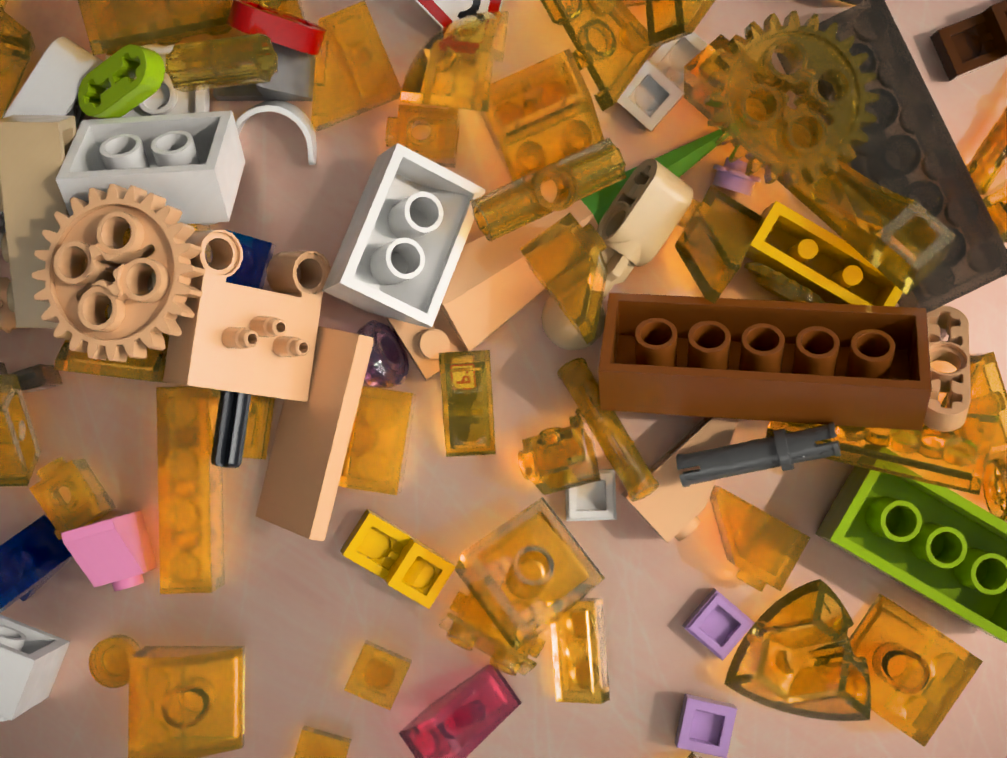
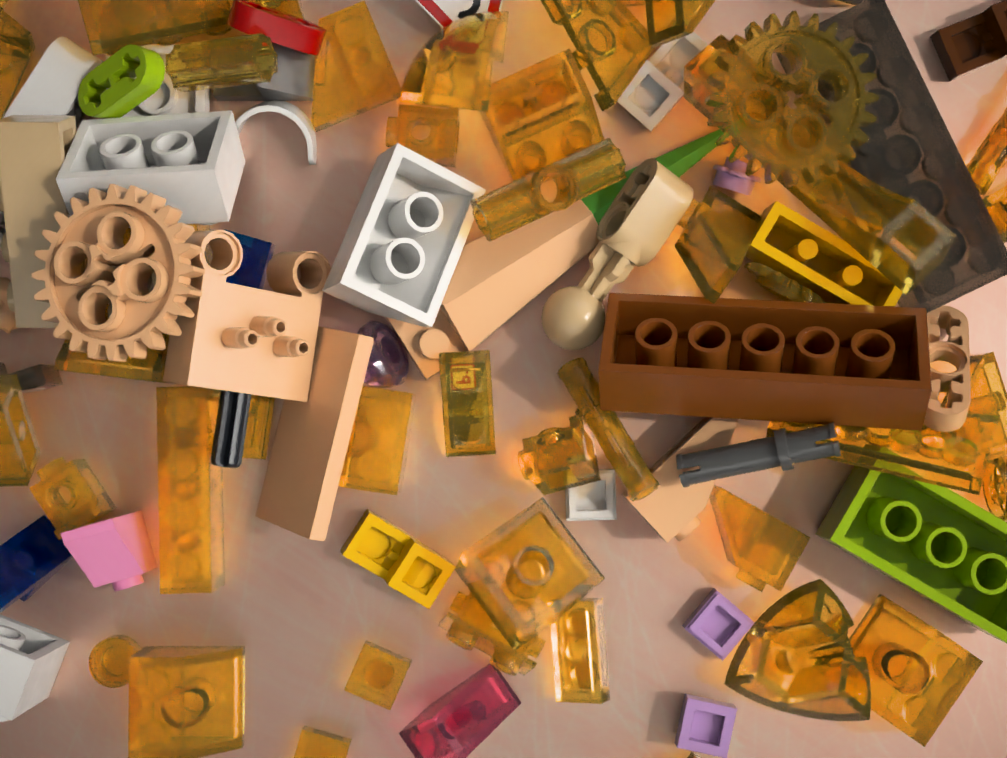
(571, 271): clear yellow slope -> none

